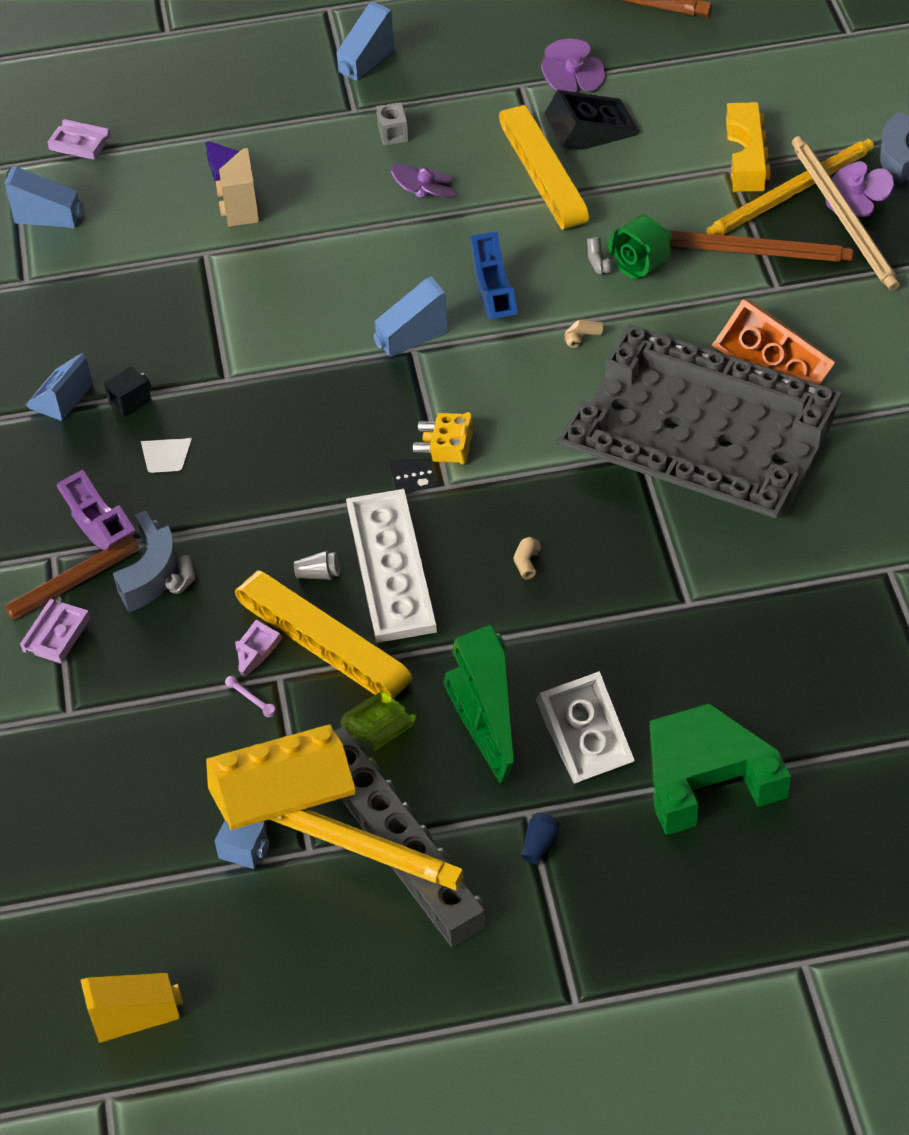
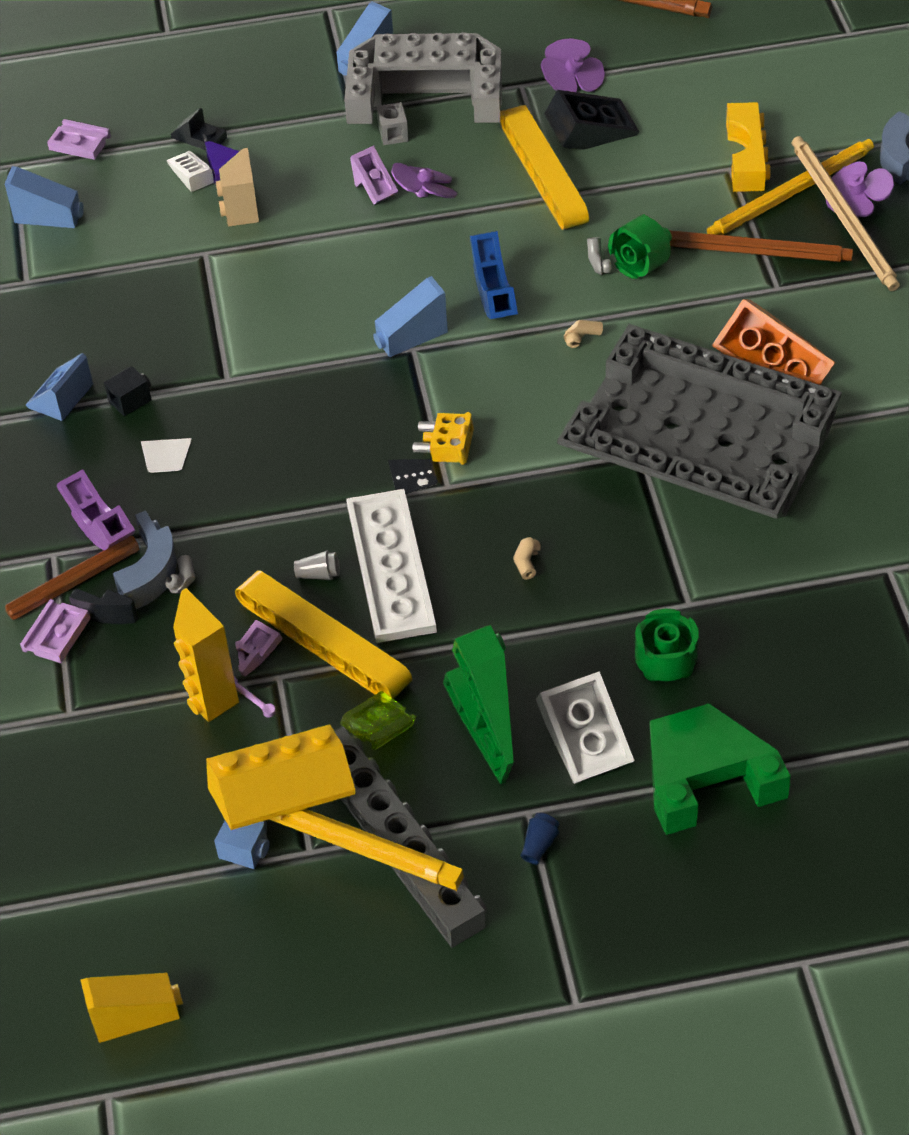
(109, 609): none -> black slope
(191, 170): none -> white slope
(196, 132): none -> black slope
(204, 658): none -> yellow slope
(372, 174): none -> lavender slope
(424, 65): none -> light grey wedge
(666, 645): none -> green brick

